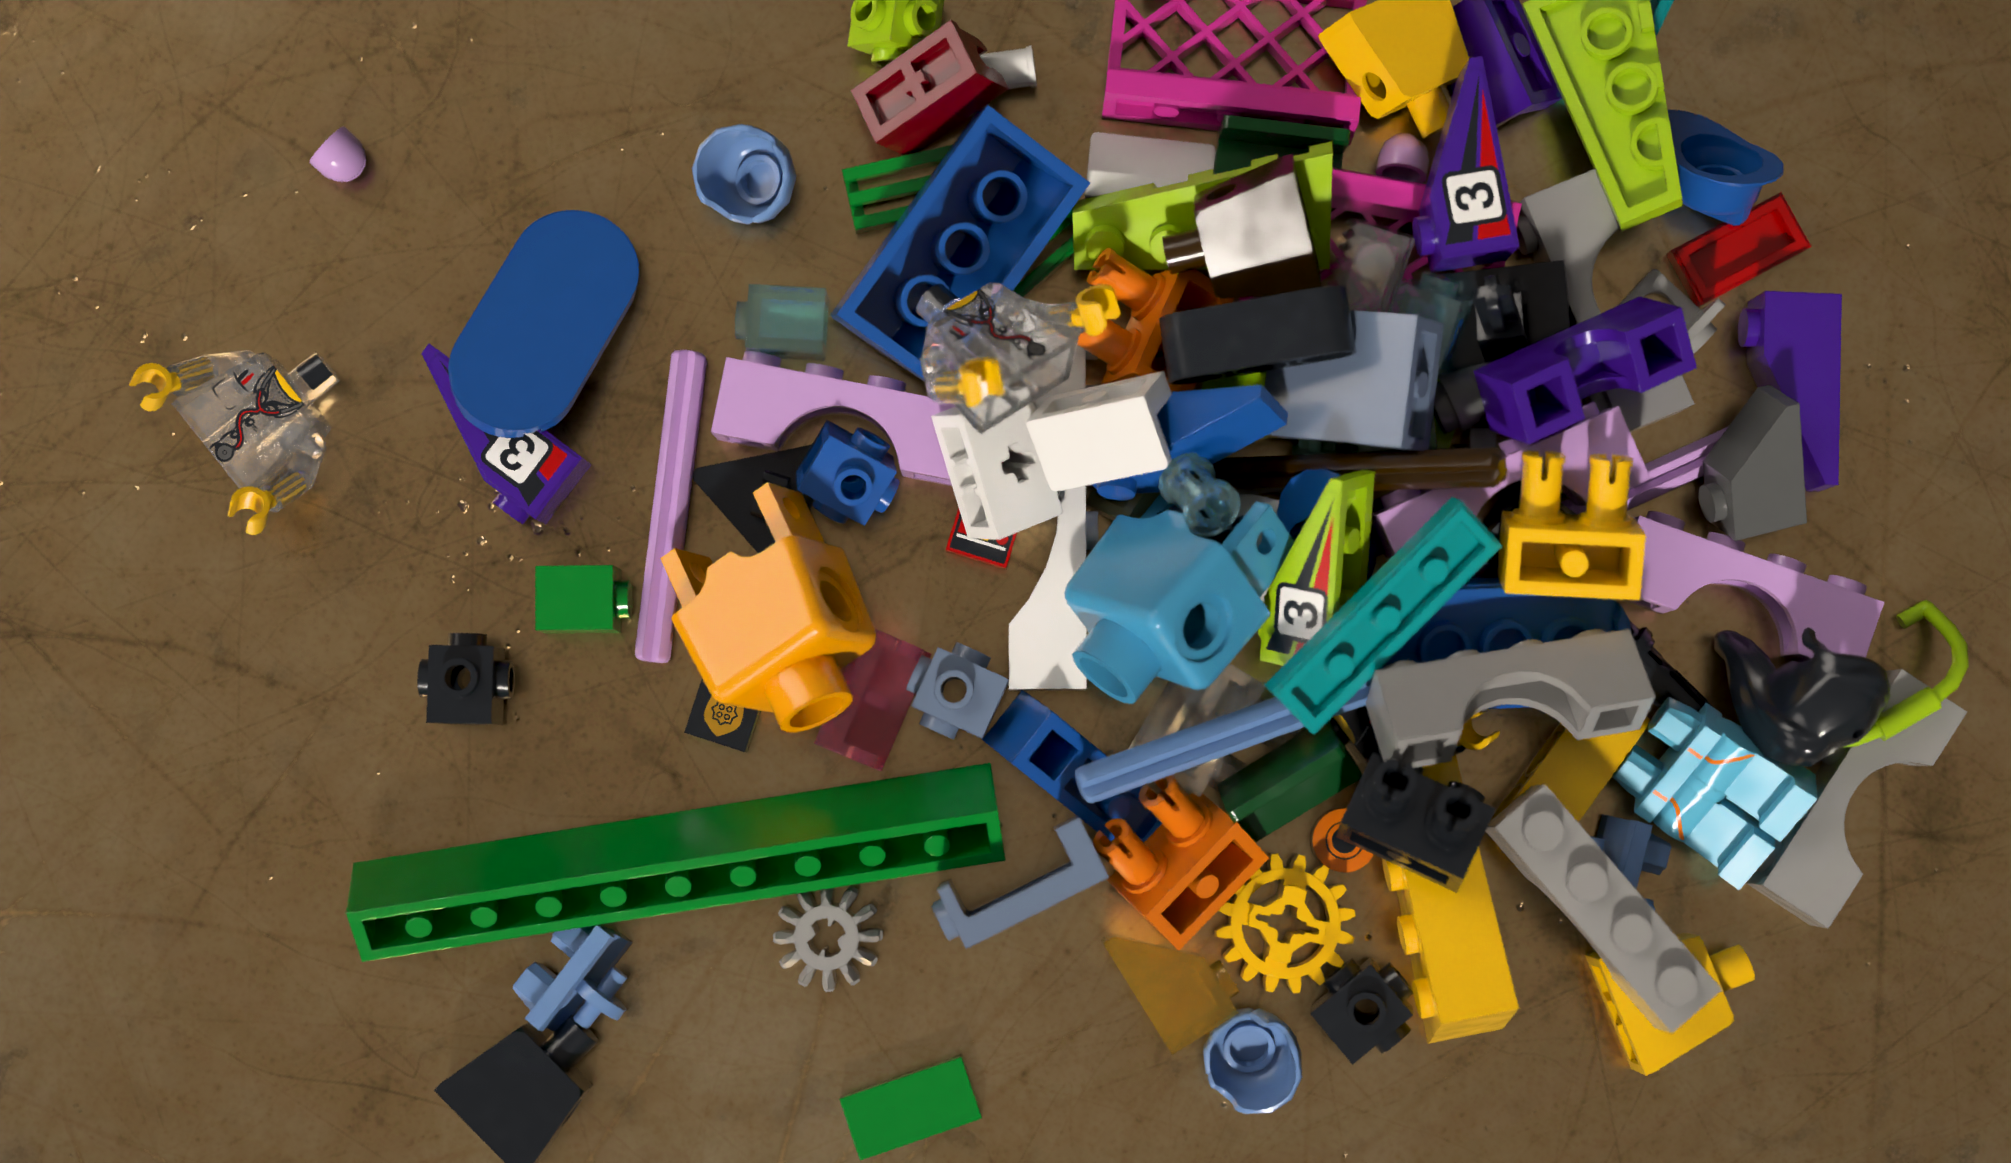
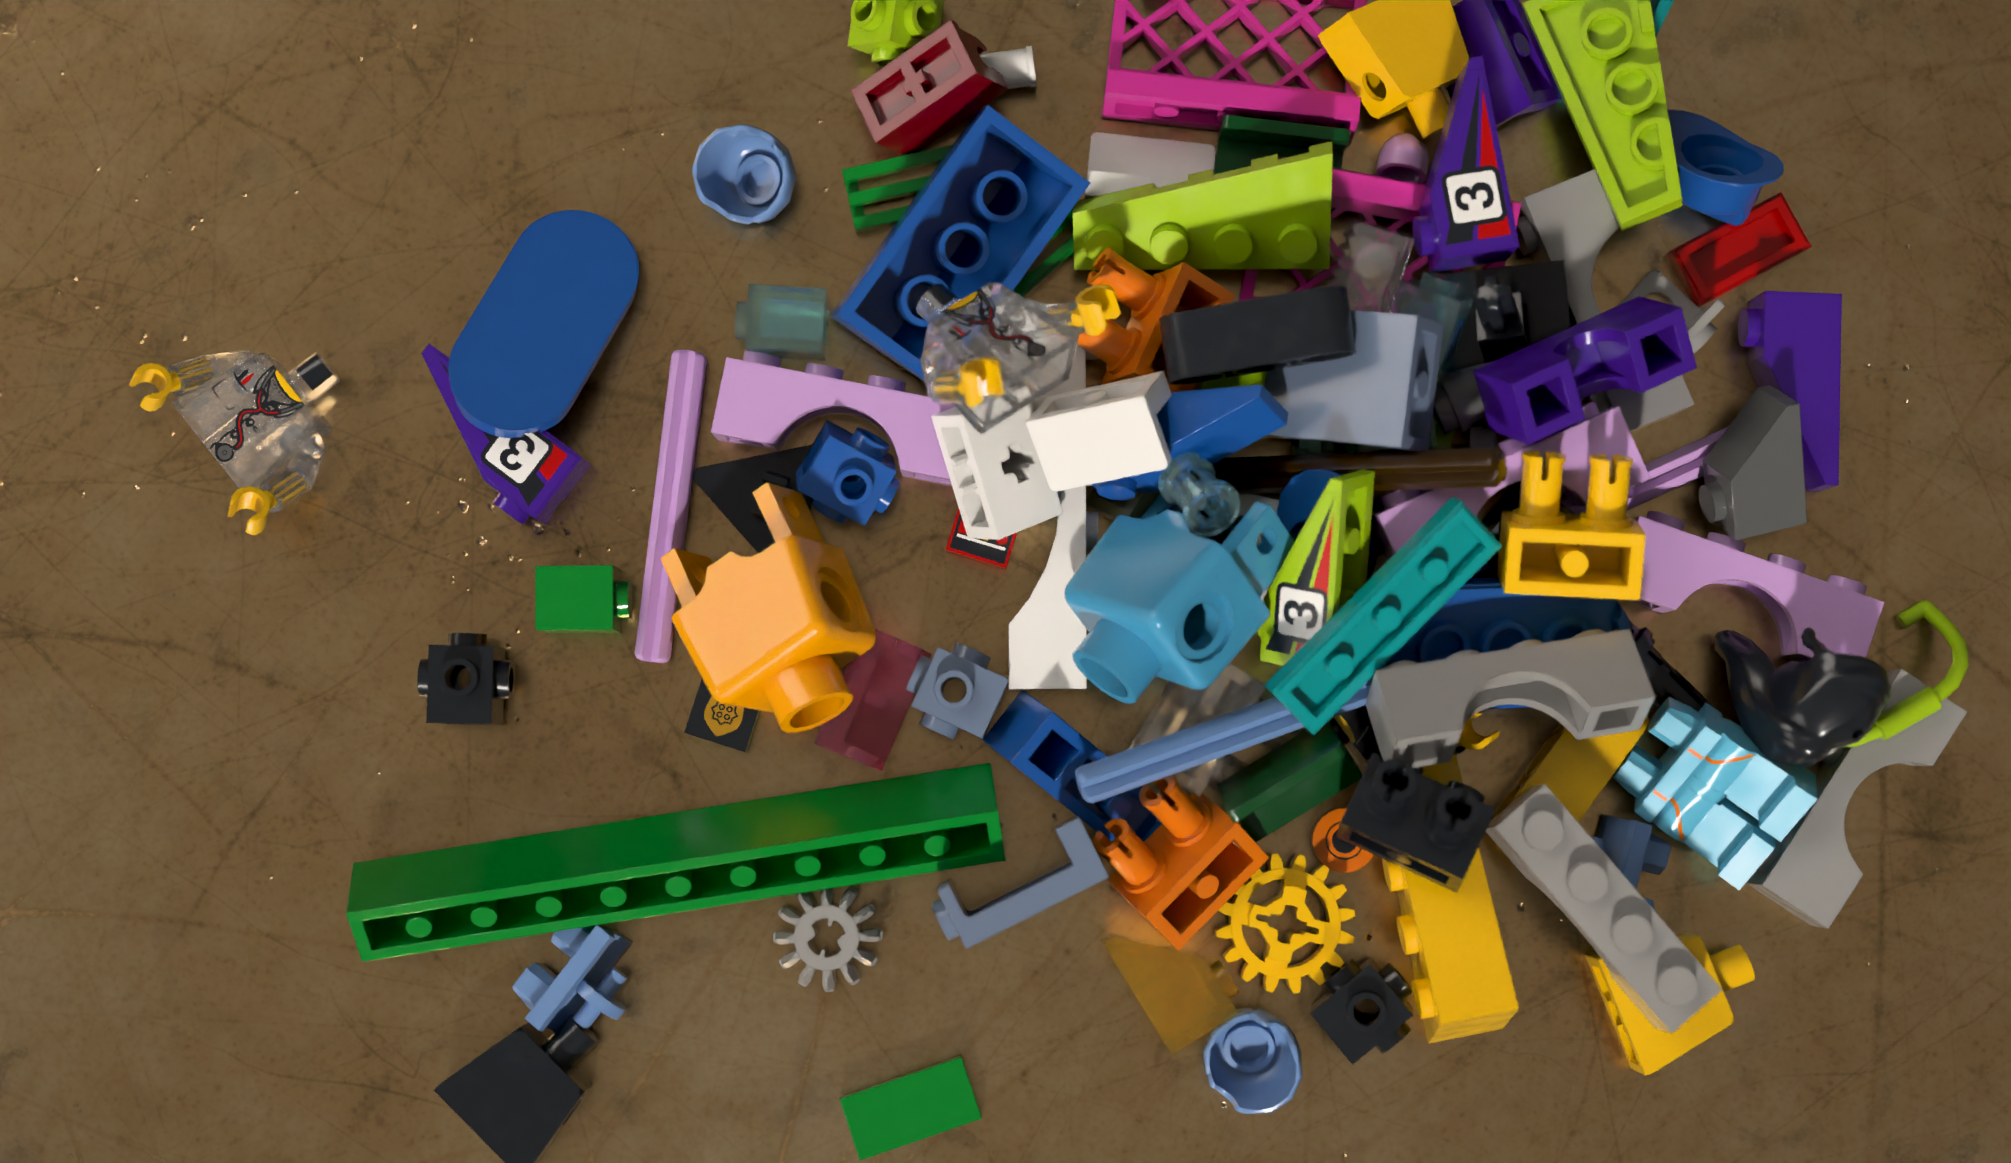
(340, 156): lavender hinge -> none
(1250, 235): torso -> none

